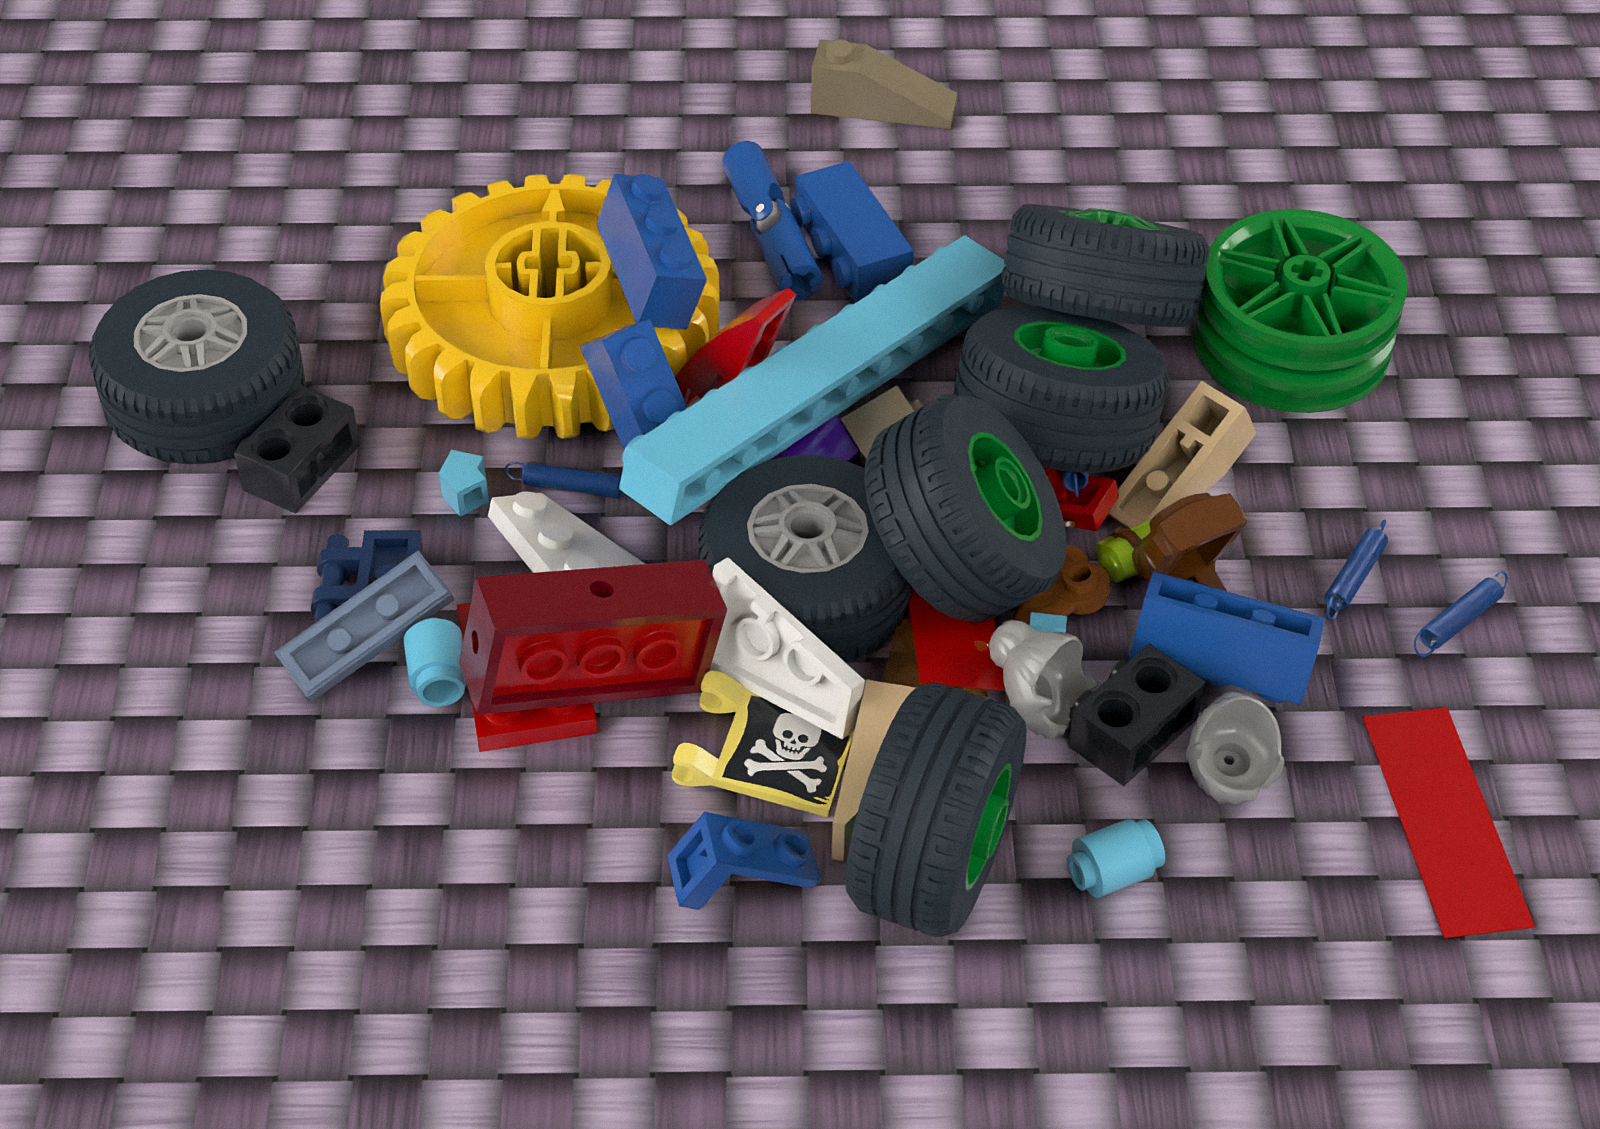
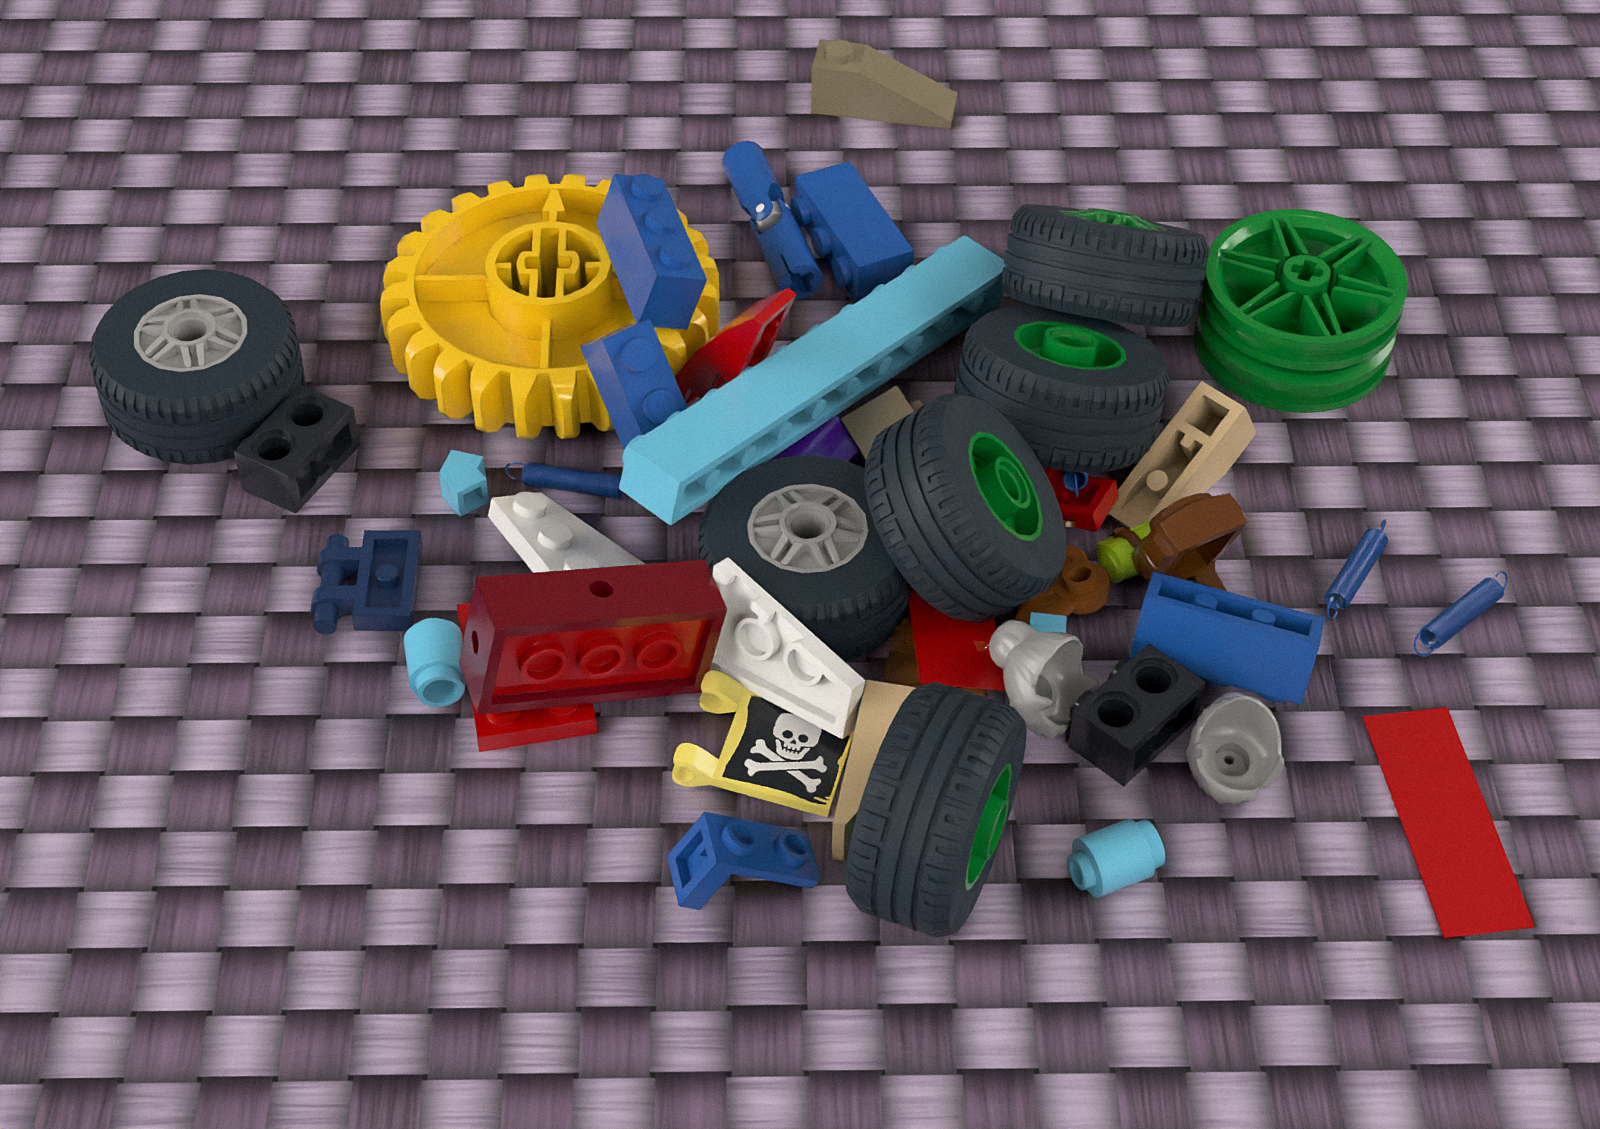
(364, 626): sand blue tile -> none

